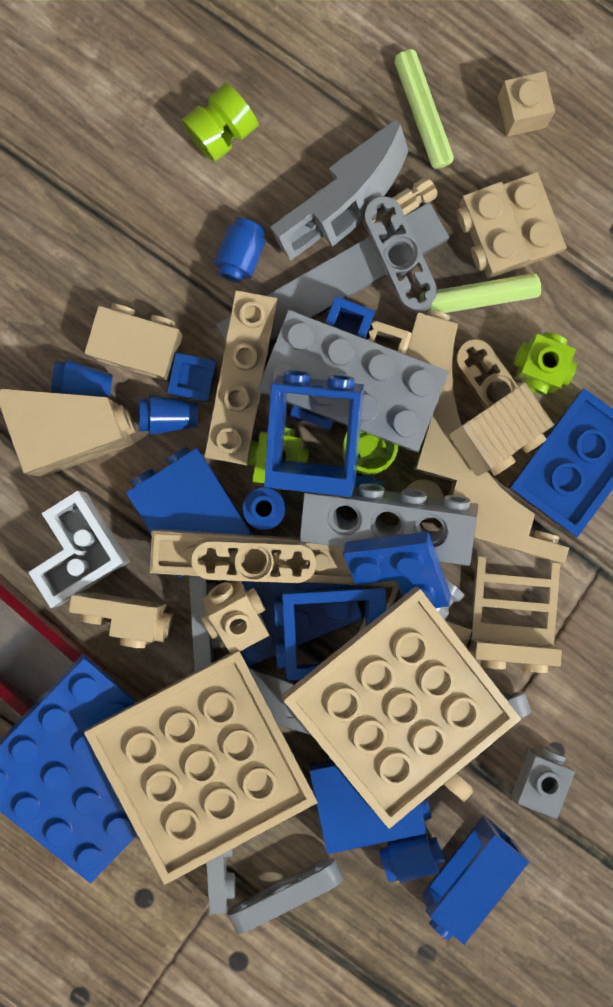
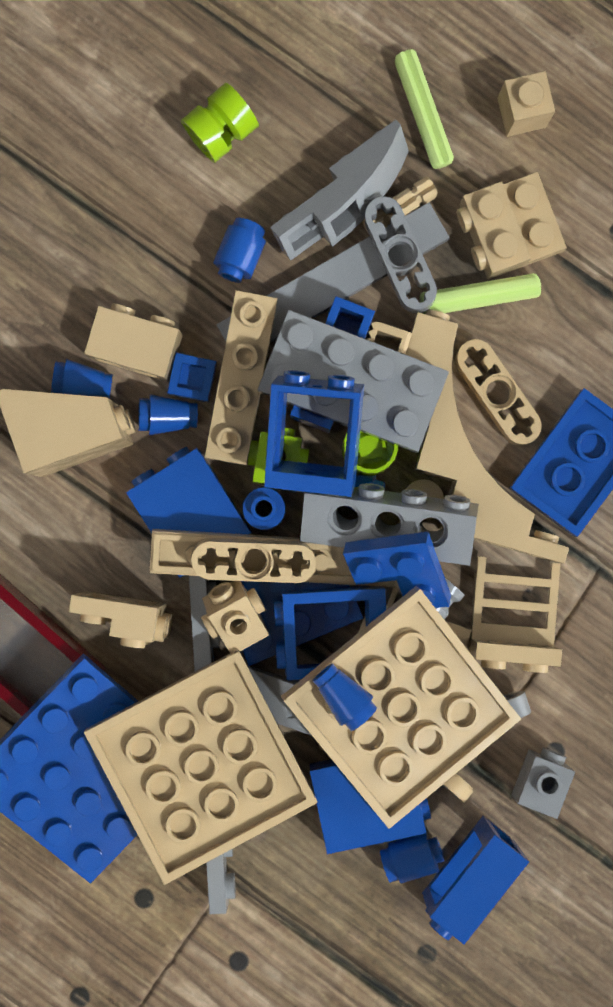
(88, 550): white brick -> none
(285, 895): light grey beam -> none
(345, 697): none -> blue cone
(502, 430): tan brick -> none
(533, 371): lime brick -> none

